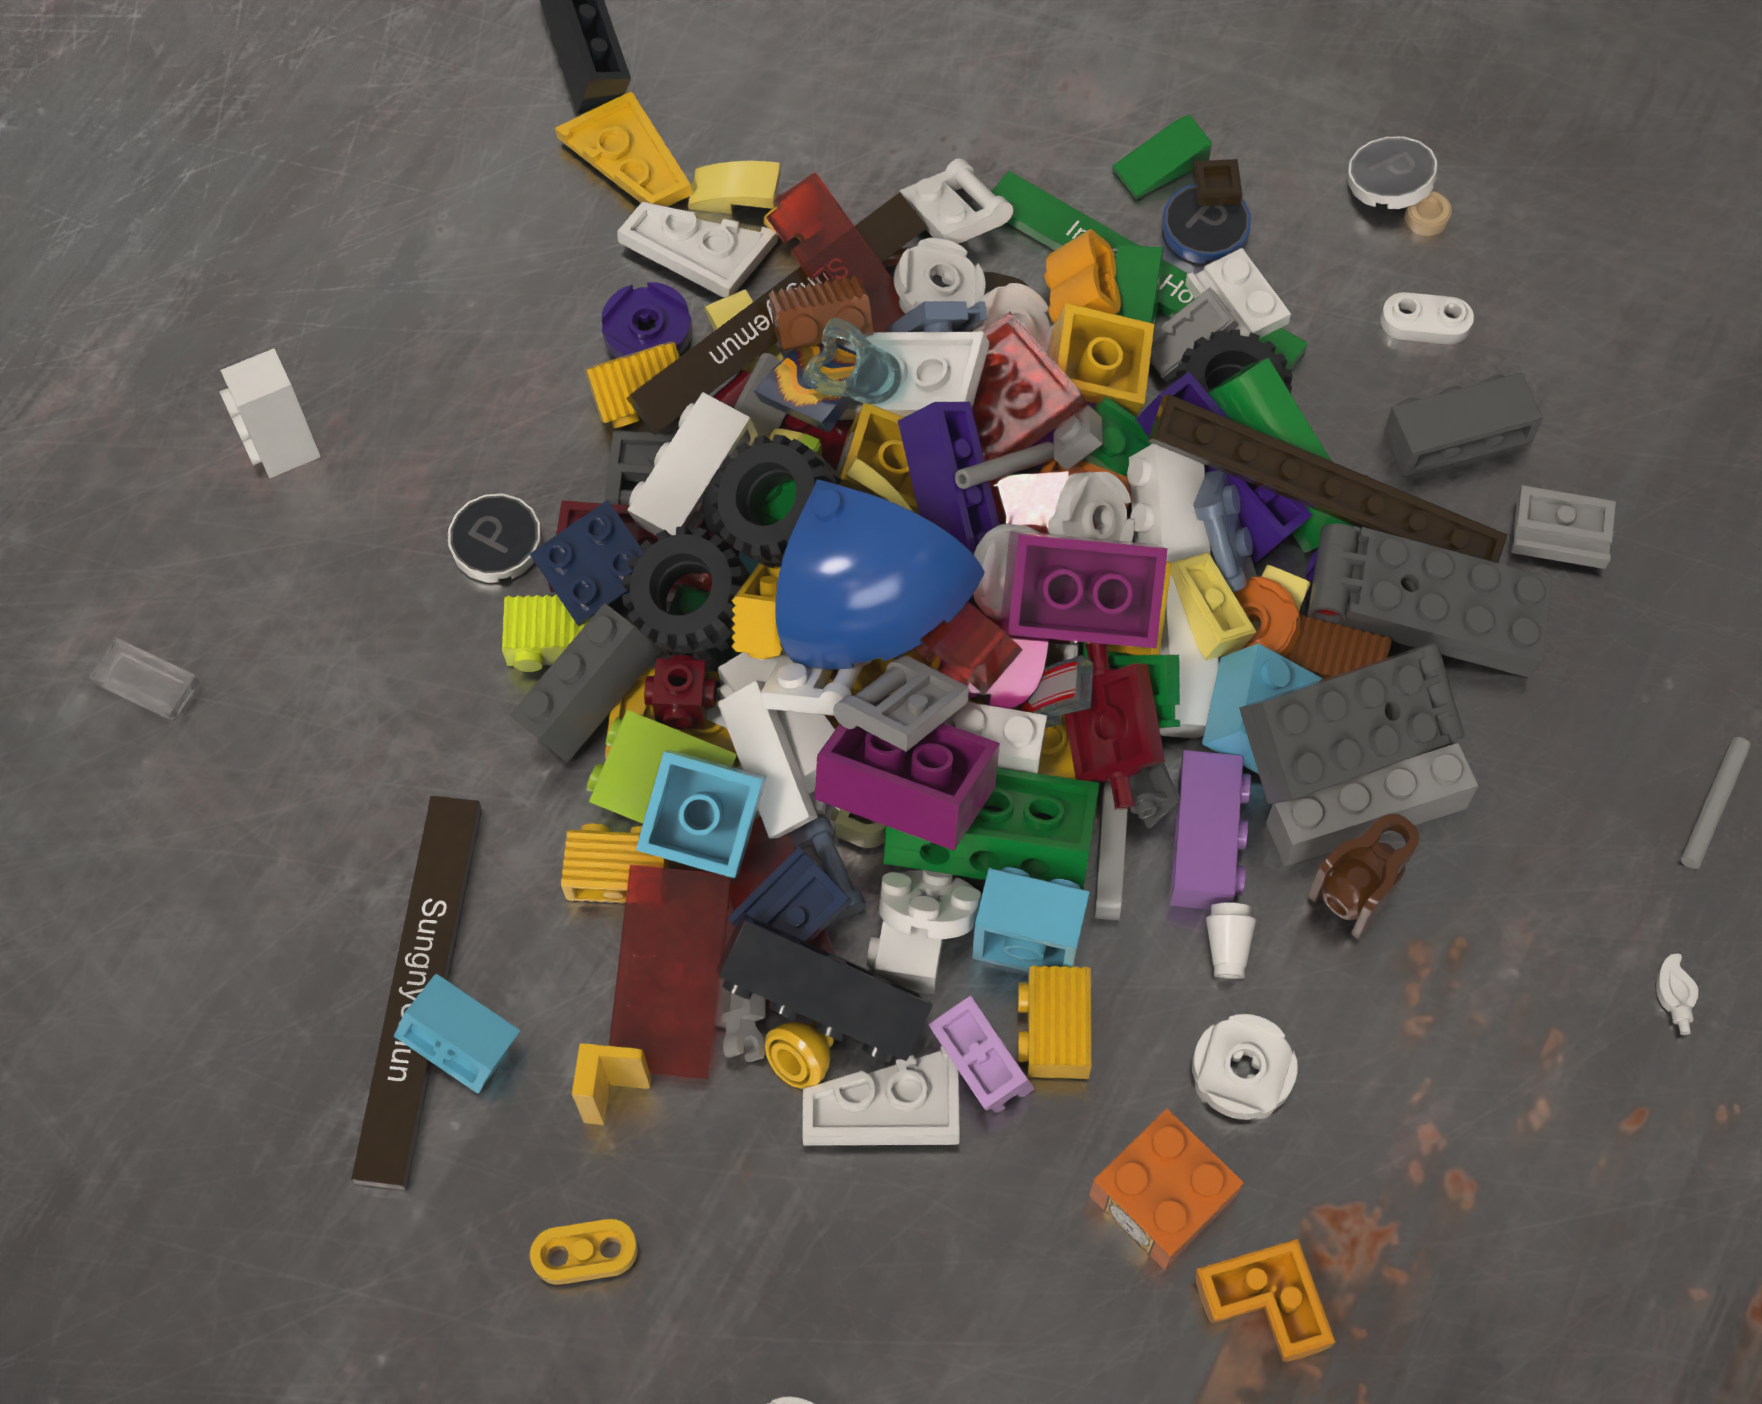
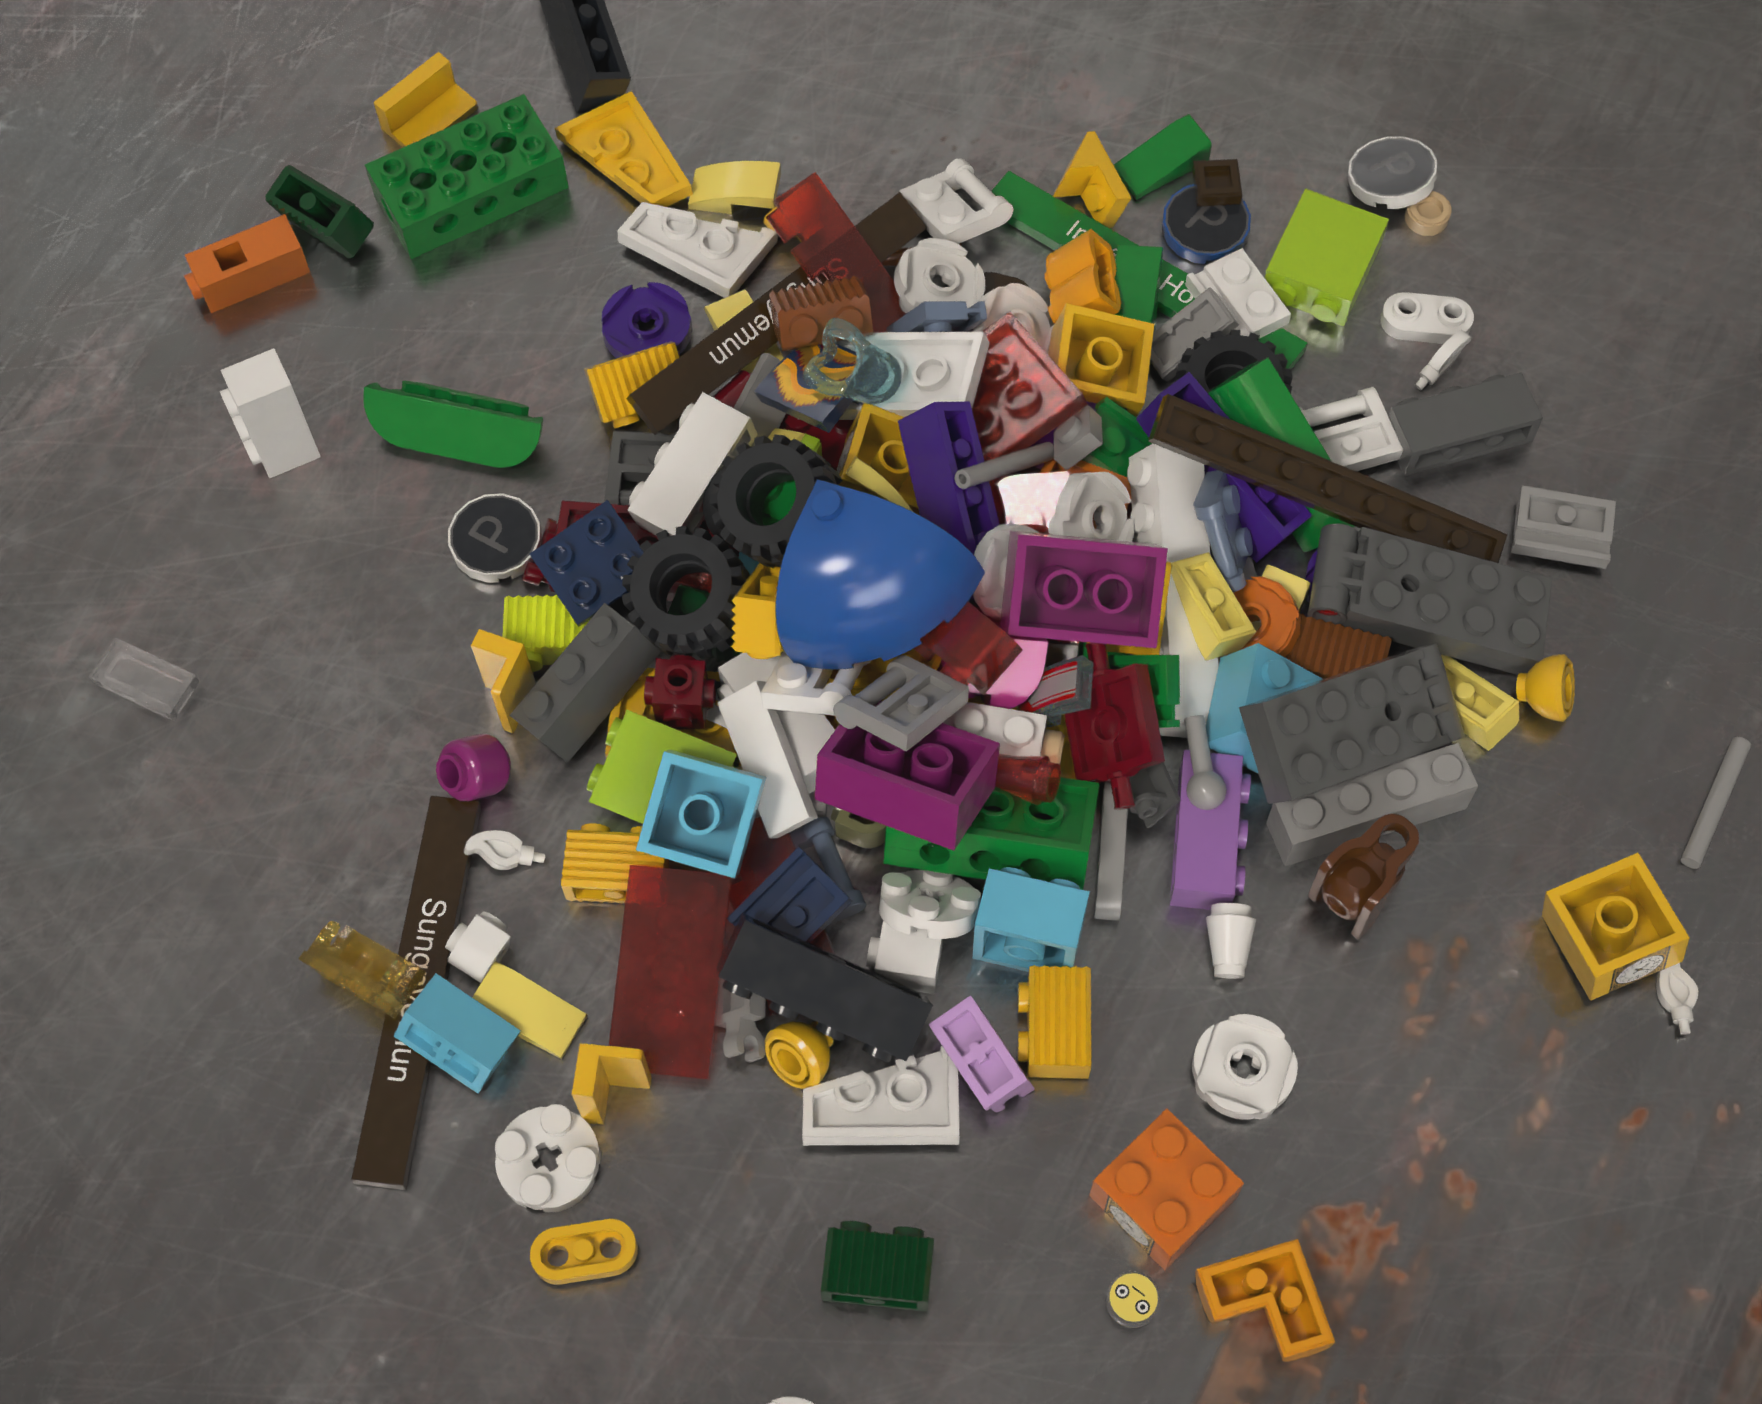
(246, 264): none -> orange brick
(319, 211): none -> dark green brick
(363, 968): none -> clear yellow hinge
(424, 103): none -> yellow panel
(453, 423): none -> green brick
(467, 176): none -> green brick
(473, 767): none -> magenta head
(478, 945): none -> white plate
(502, 850): none -> white piece
(504, 671): none -> yellow panel
(519, 1148): none -> white plate
(532, 573): none -> dark red piece
(535, 1011): none -> light yellow slope
(877, 1266): none -> dark green brick
(1029, 777): none -> clear red cone
(1053, 745): none -> tan tile
(1096, 181): none -> yellow slope
(1133, 1299): none -> tile
(1205, 788): none -> light grey bar
(1325, 256): none -> lime brick
(1357, 442): none -> white plate
(1443, 359): none -> white piece
(1483, 708): none -> light yellow slope
(1549, 687): none -> yellow brick
(1614, 926): none -> yellow brick

